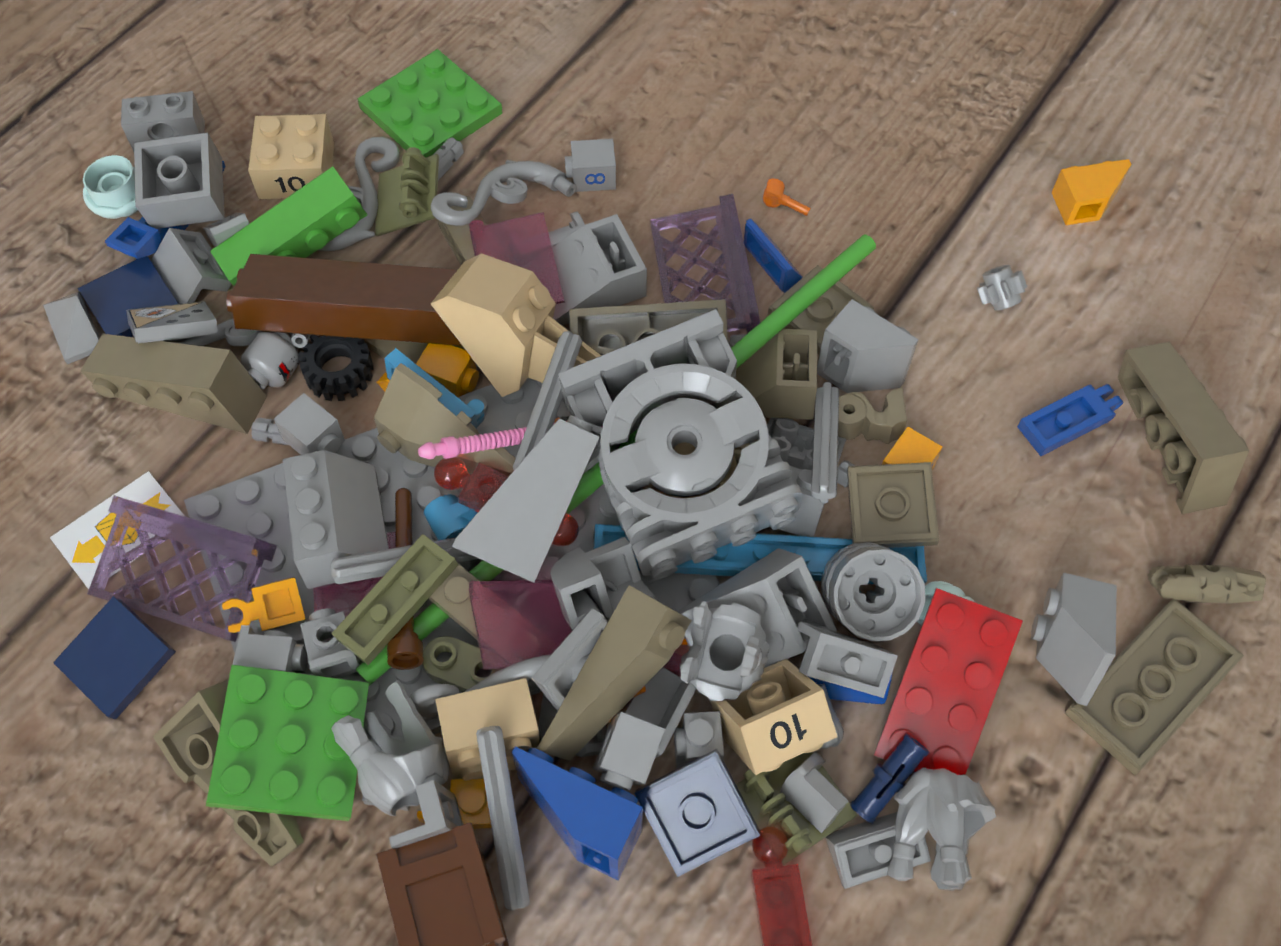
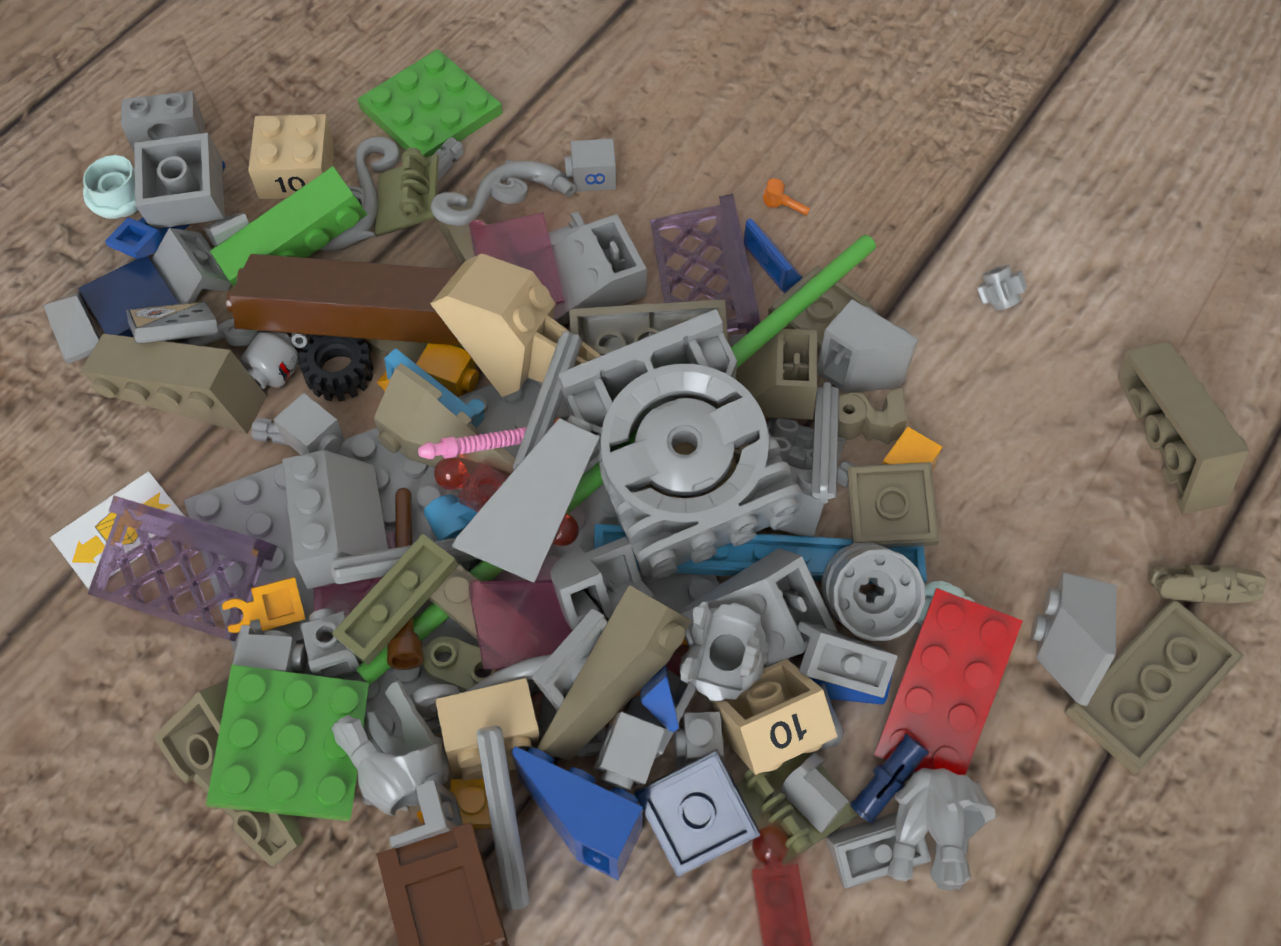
(114, 657): dark blue tile -> none
(659, 699): none -> blue slope
(1069, 418): blue hinge -> none
(1088, 190): light orange slope -> none

